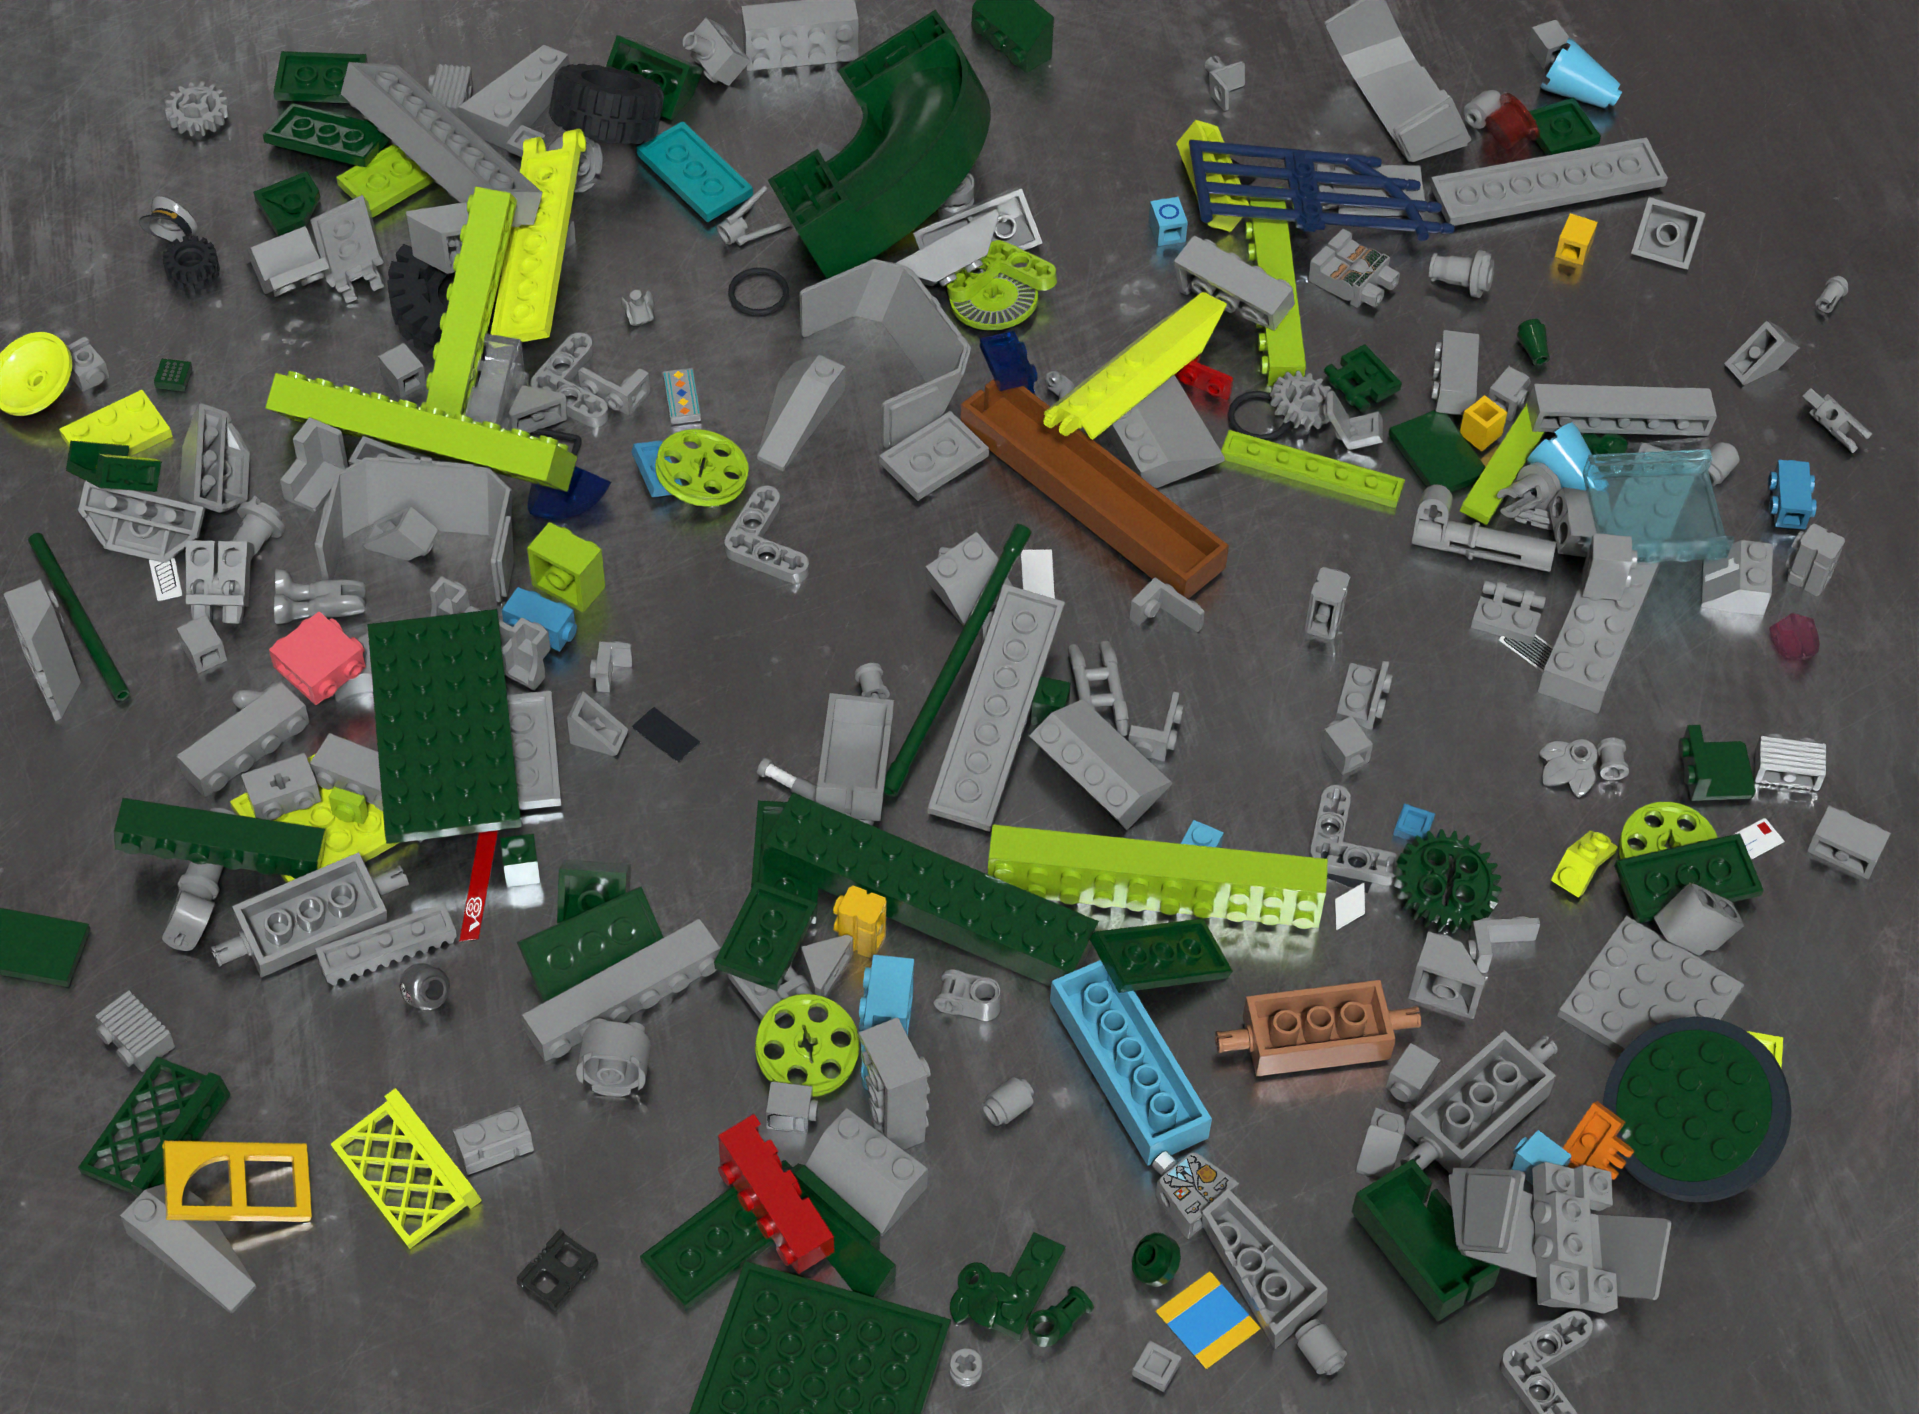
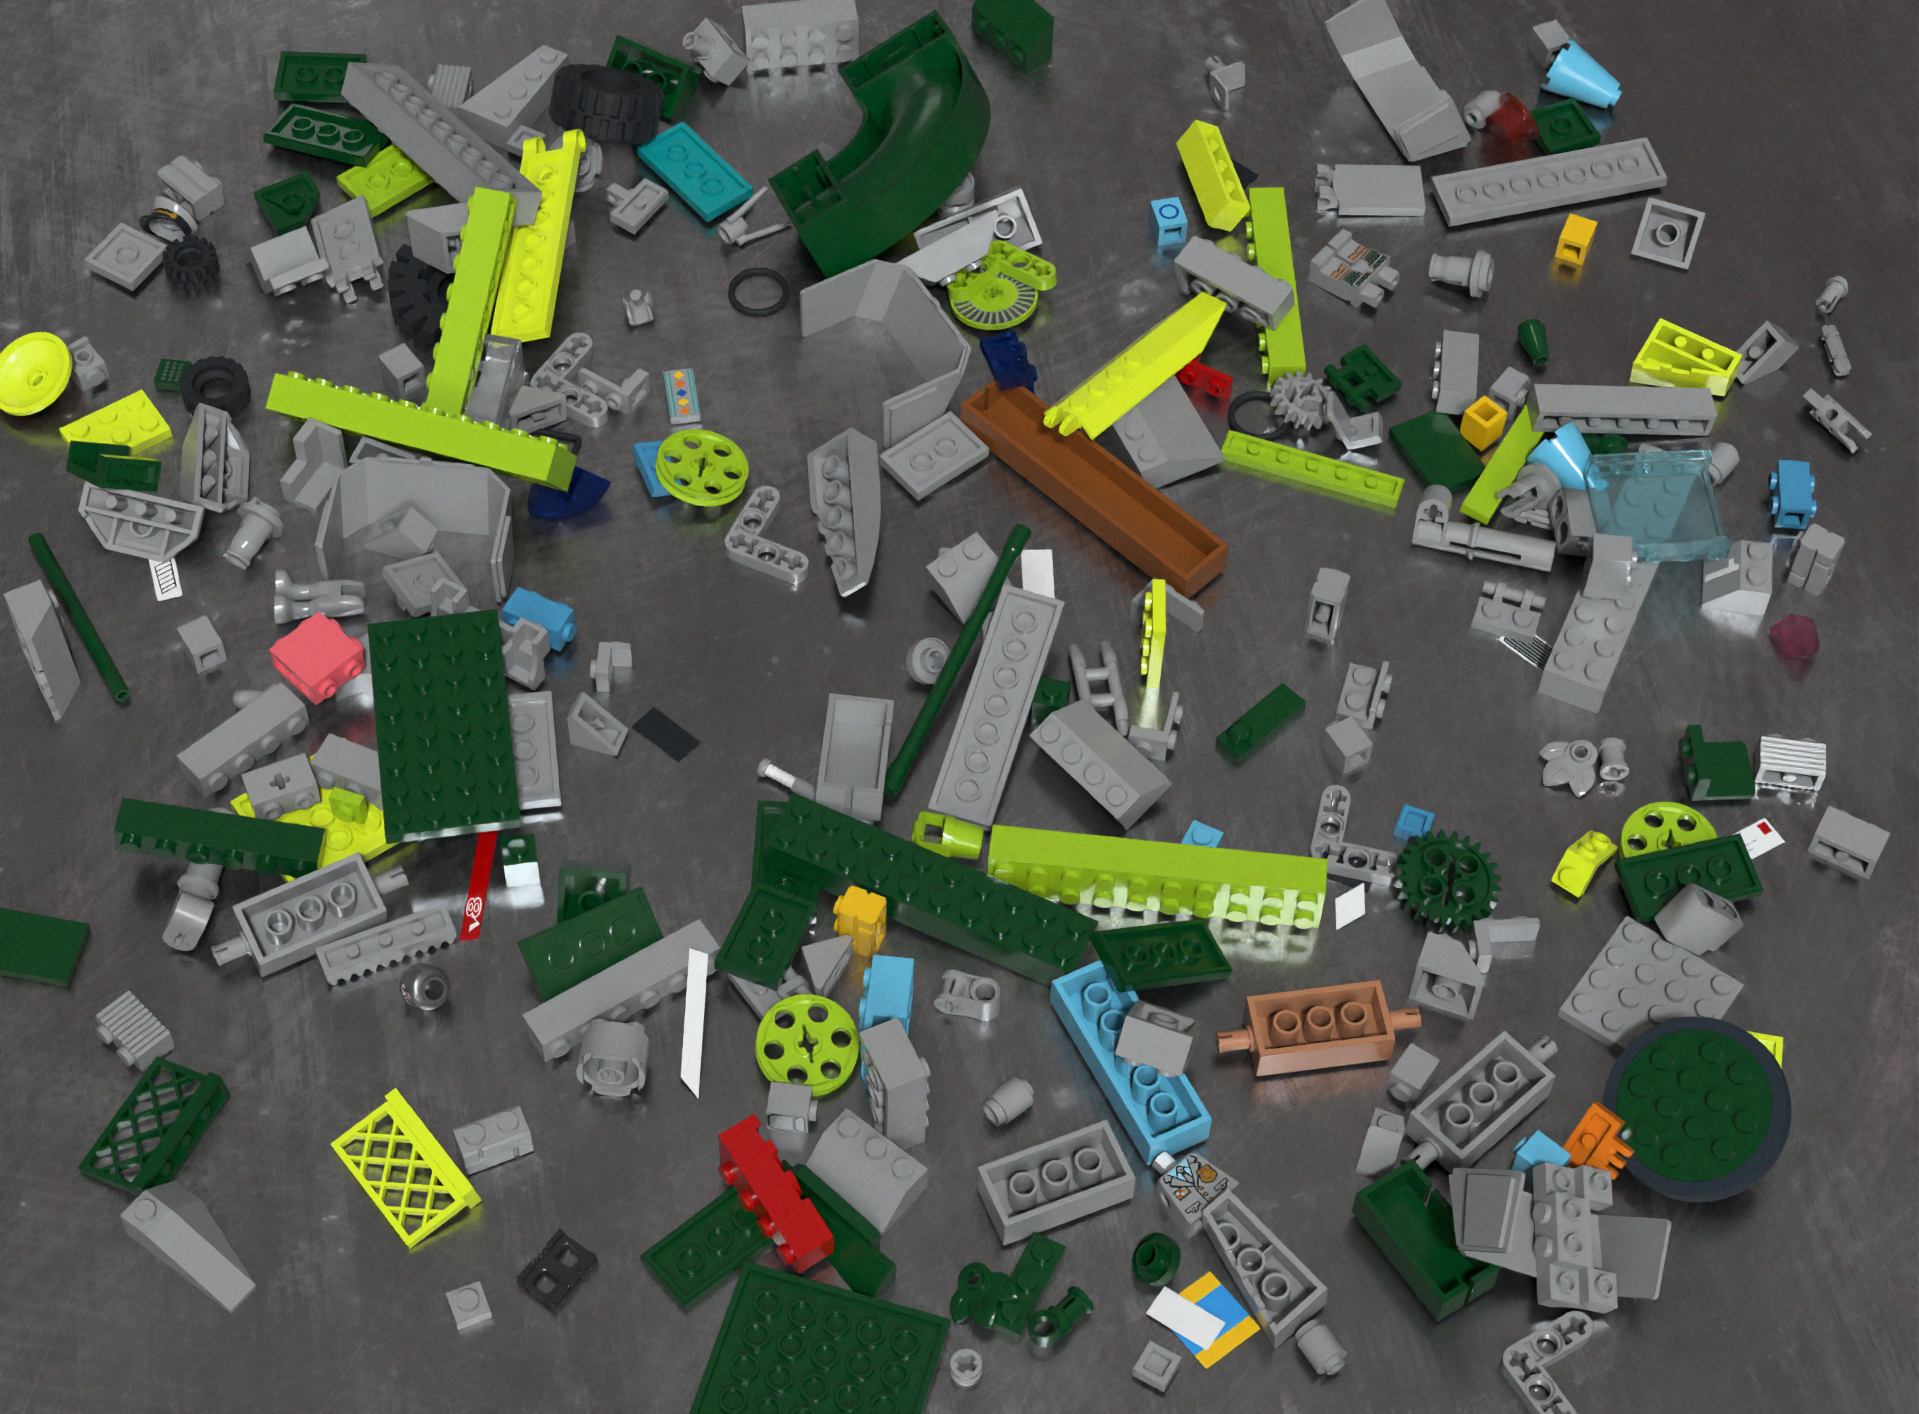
(126, 256): none -> light grey plate
(185, 1158): yellow window -> none
(191, 187): none -> light grey brick
(197, 108): light grey gear -> none
(212, 370): none -> black tyre
(218, 577): light grey hips -> none
(414, 579): none -> light grey hinge
(468, 1305): none -> light grey plate
(566, 566): lime brick -> none
(635, 205): none -> light grey hinge
(694, 1019): none -> white sticker
(798, 408): light grey wedge -> none
(848, 505): none -> light grey wedge
(871, 682): light grey bush -> none
(926, 659): none -> light grey plate
(957, 836): none -> lime piece
(1055, 1182): none -> light grey brick
(1058, 383): light grey arm -> none
(1153, 633): none -> neon yellow plate
(1158, 1039): none -> light grey slope
(1185, 1318): none -> white sticker
(1260, 722): none -> dark green hinge
(1304, 190): dark blue piece -> none
(1684, 360): none -> neon yellow wedge
(1835, 350): none -> light grey axle

